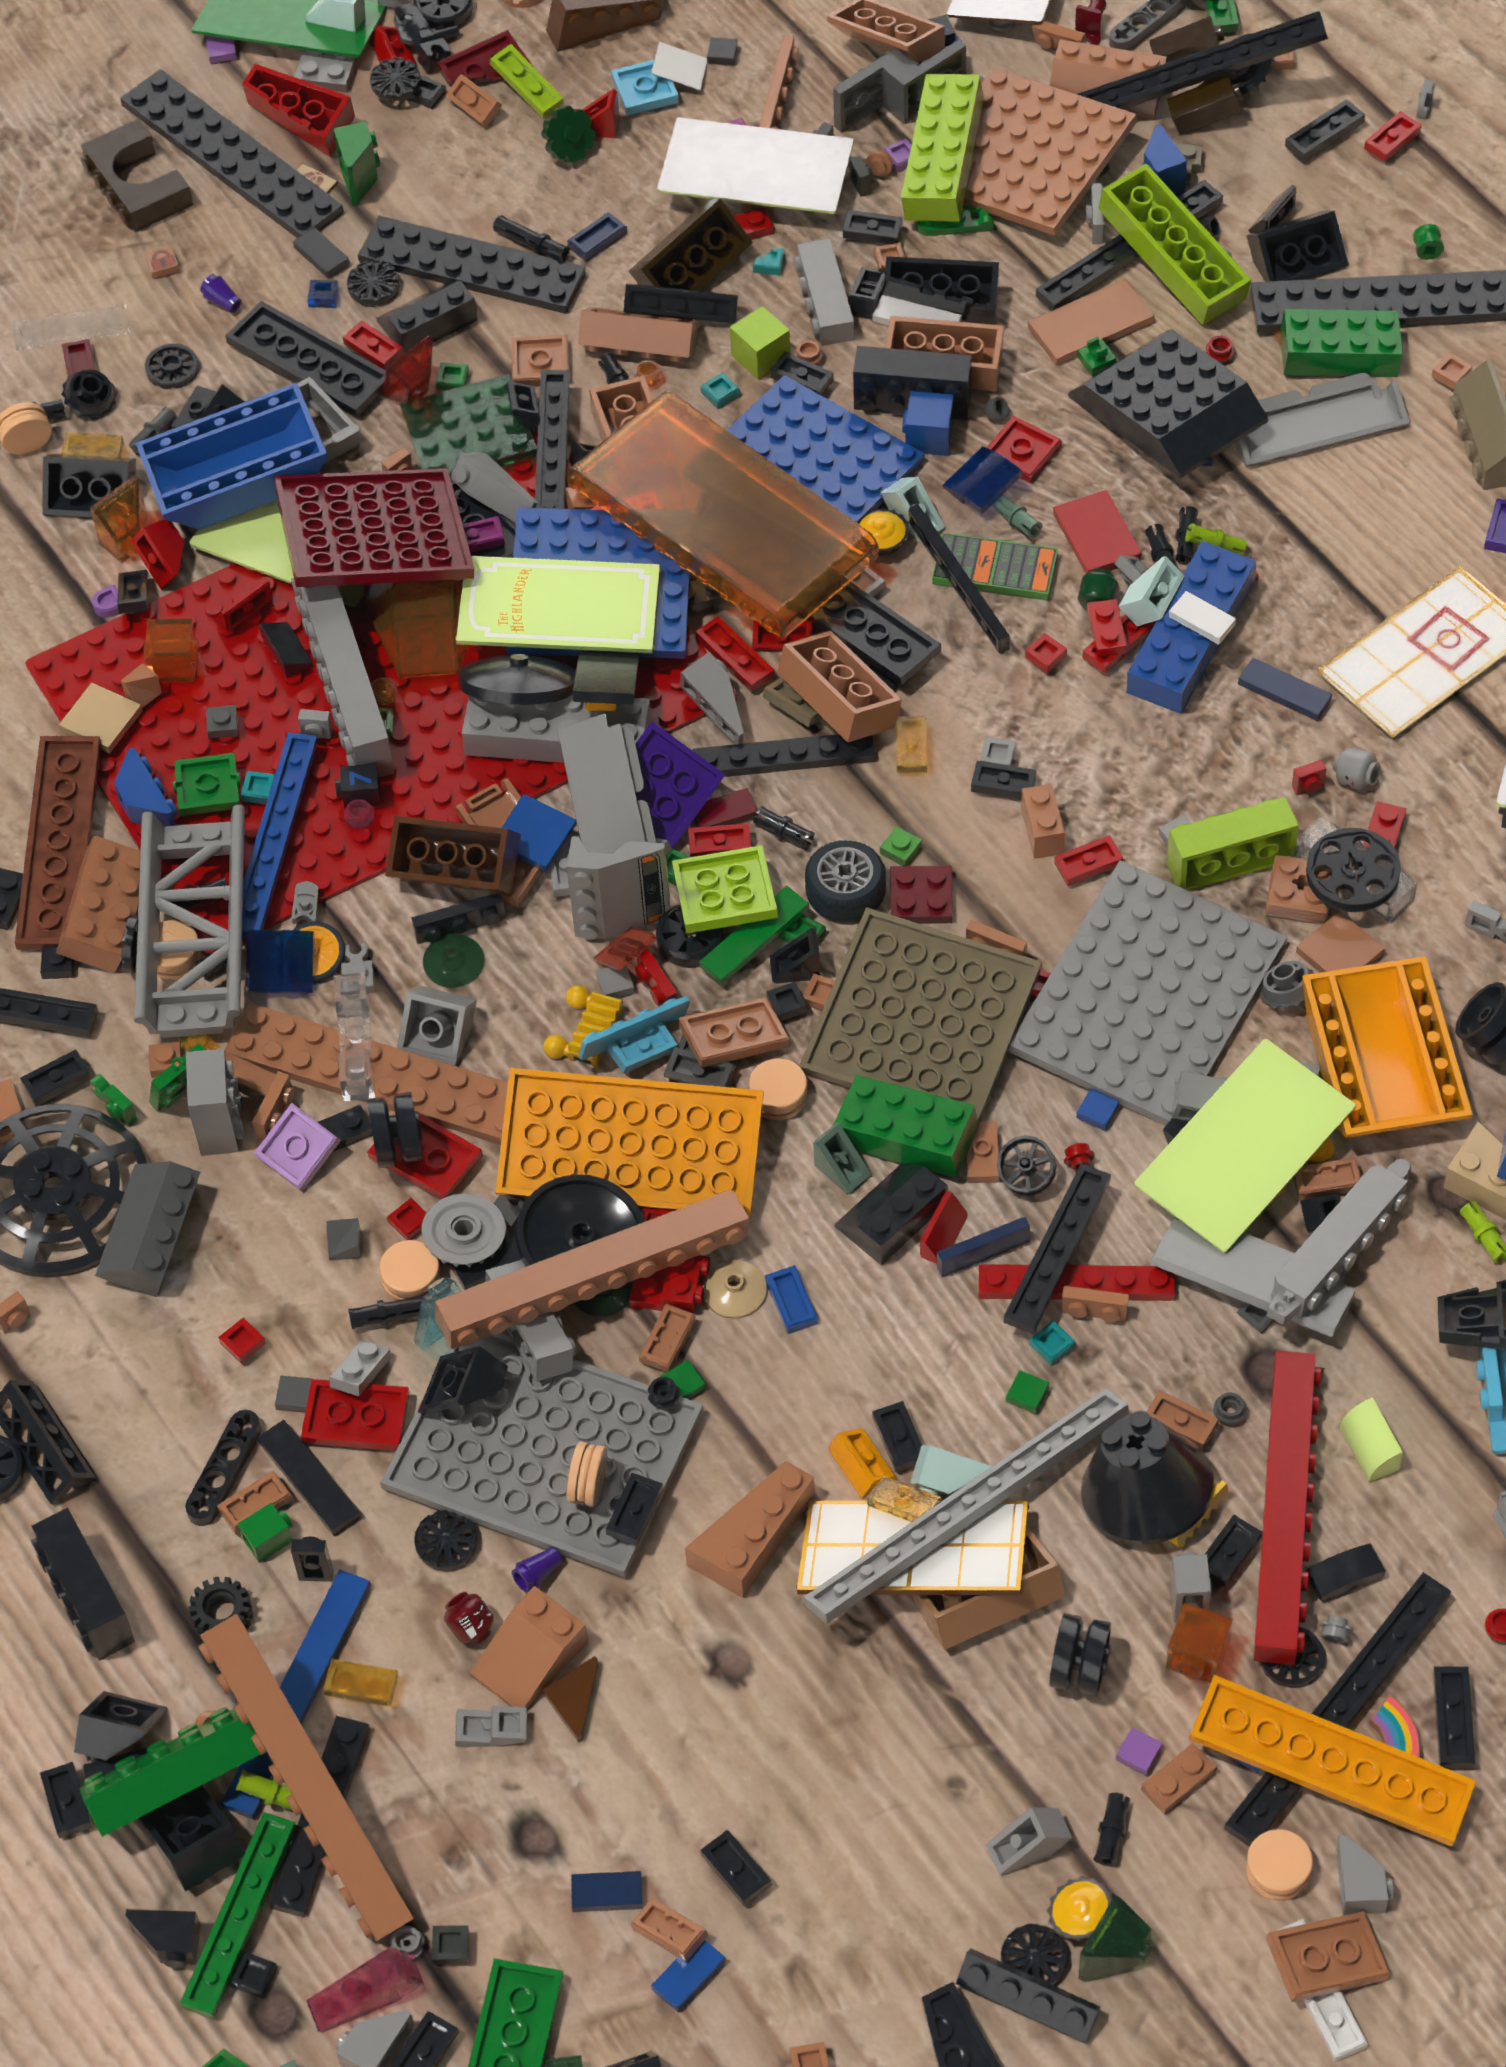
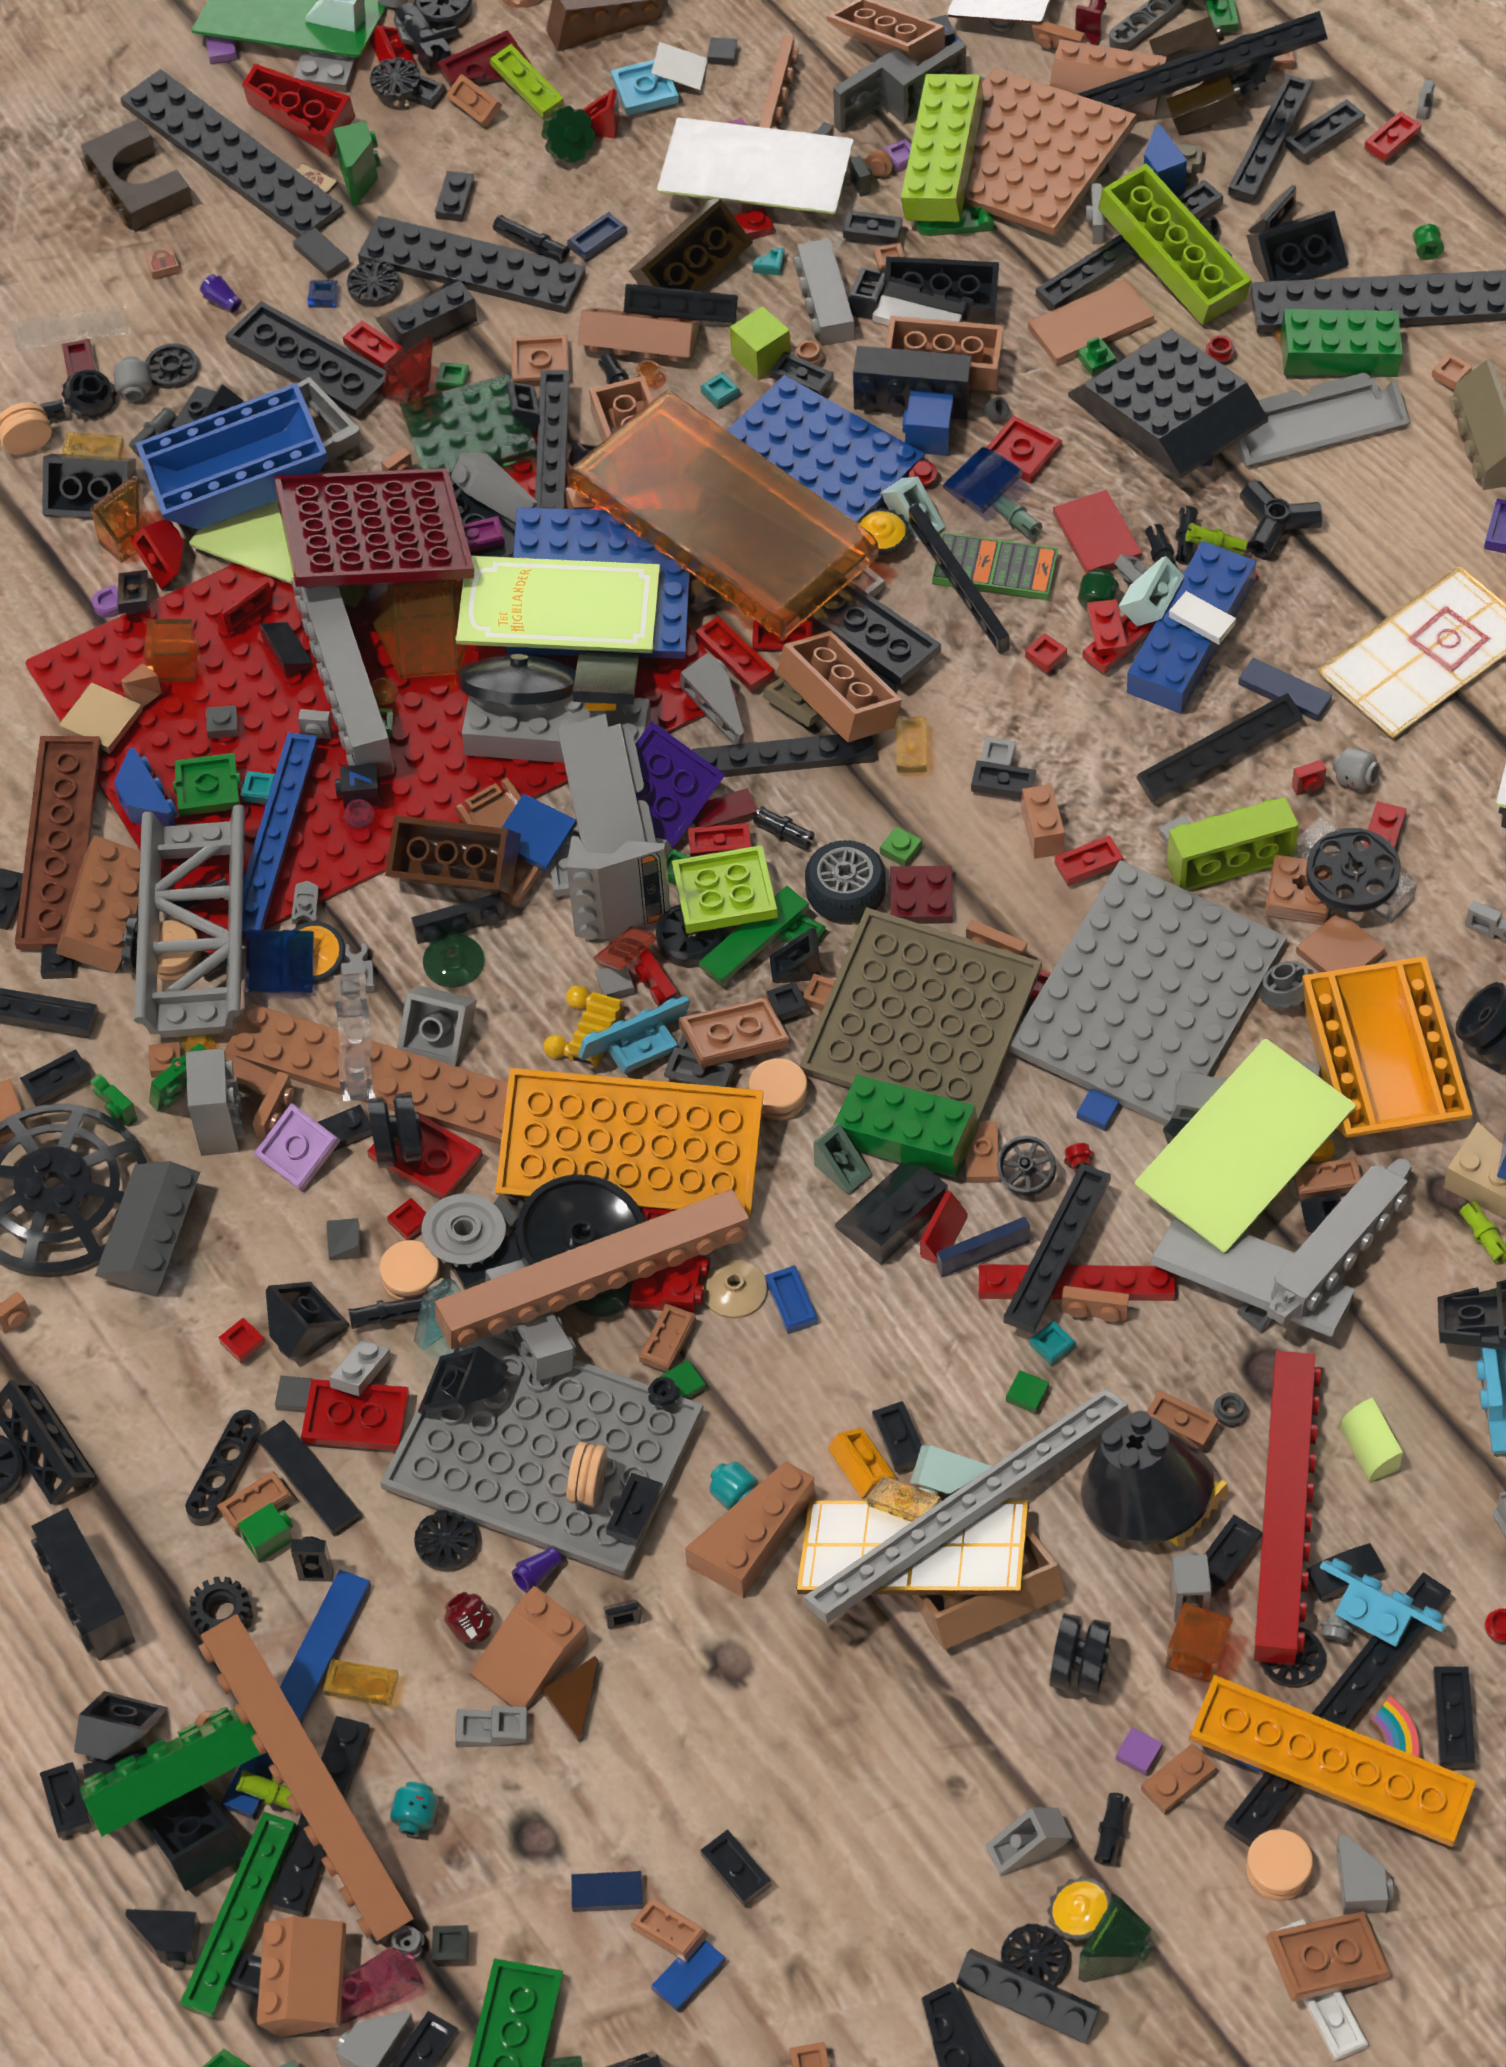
(132, 378): none -> light grey head
(301, 1318): none -> black slope
(301, 1975): none -> nougat slope
(414, 1808): none -> teal head
(454, 196): none -> black plate
(622, 1614): none -> black slope
(731, 1483): none -> teal head
(925, 472): none -> red plate
(1219, 747): none -> black plate
(1270, 138): none -> black plate
(1276, 517): none -> black piece
(1376, 1609): none -> medium azure bracket

